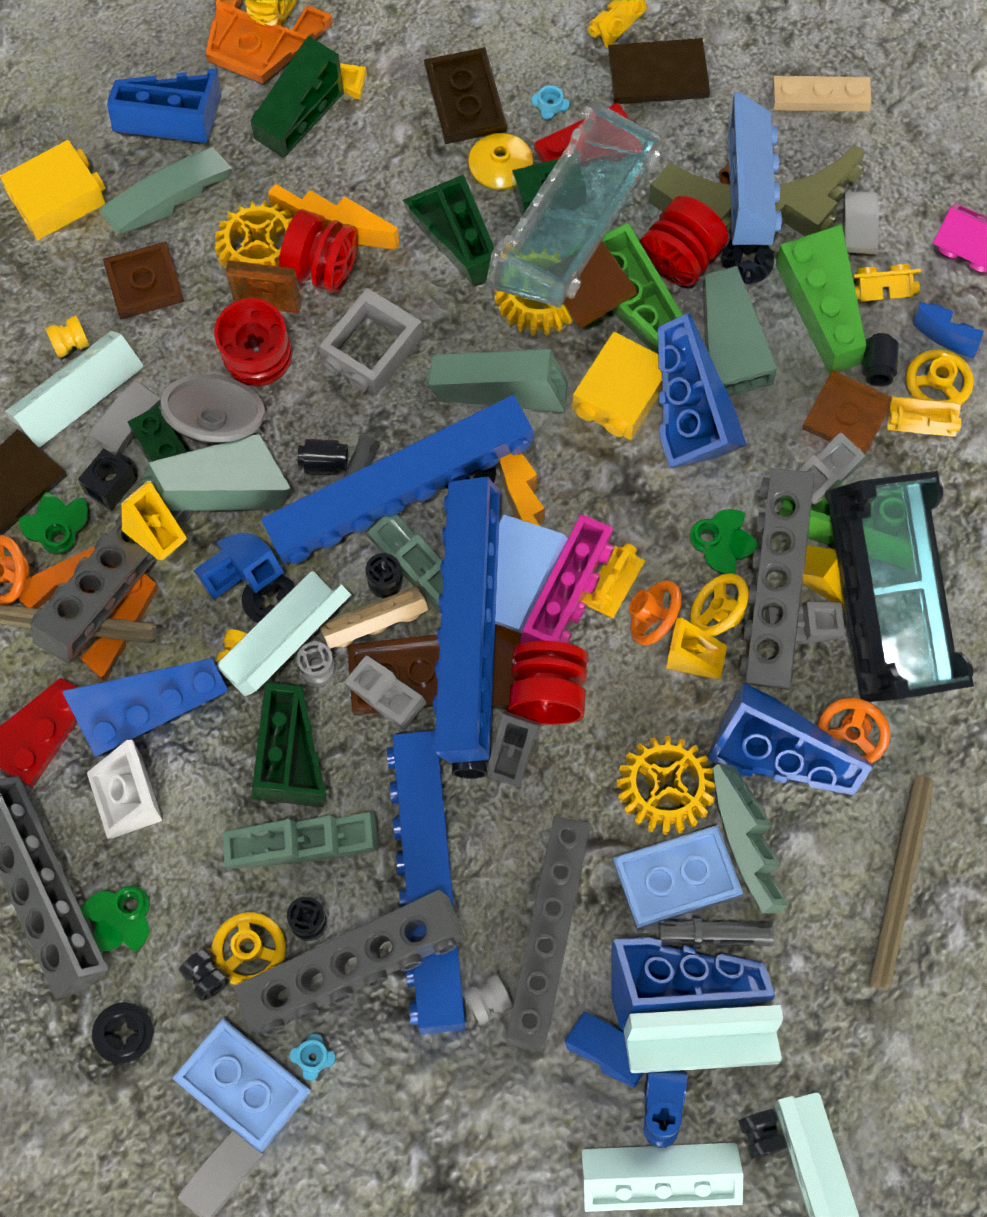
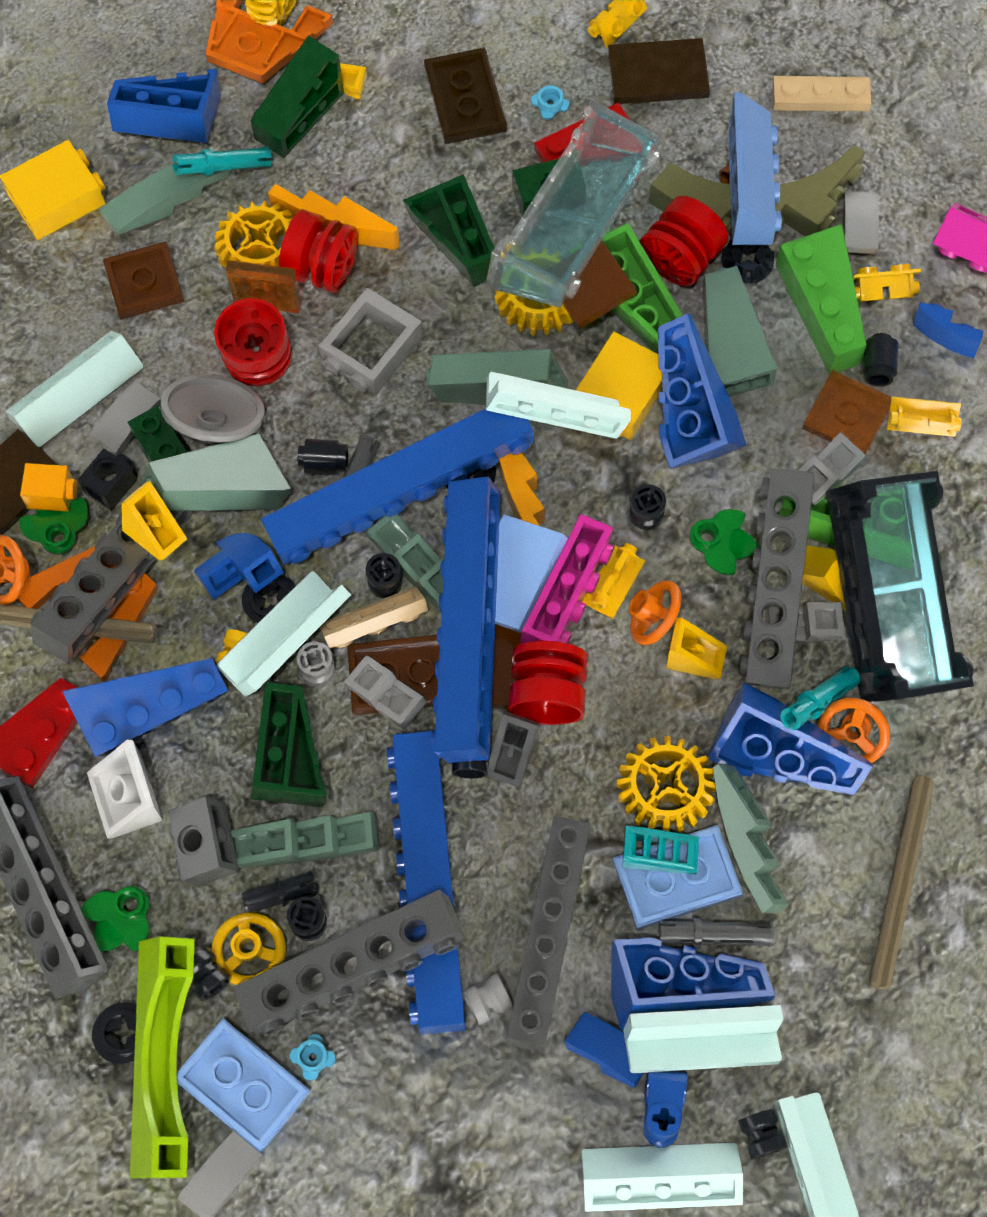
(48, 487): none -> light orange brick
(66, 337): yellow wheel -> none
(158, 1129): none -> lime arch
(209, 162): none -> teal pin
(216, 855): none -> dark grey brick
(278, 892): none -> black axle
(496, 171): yellow dish -> none
(555, 405): none -> light aqua panel
(647, 515): none -> black wheel
(661, 837): none -> teal slope
(722, 608): yellow piece -> none
(812, 703): none -> teal pin
(945, 364): yellow piece -> none

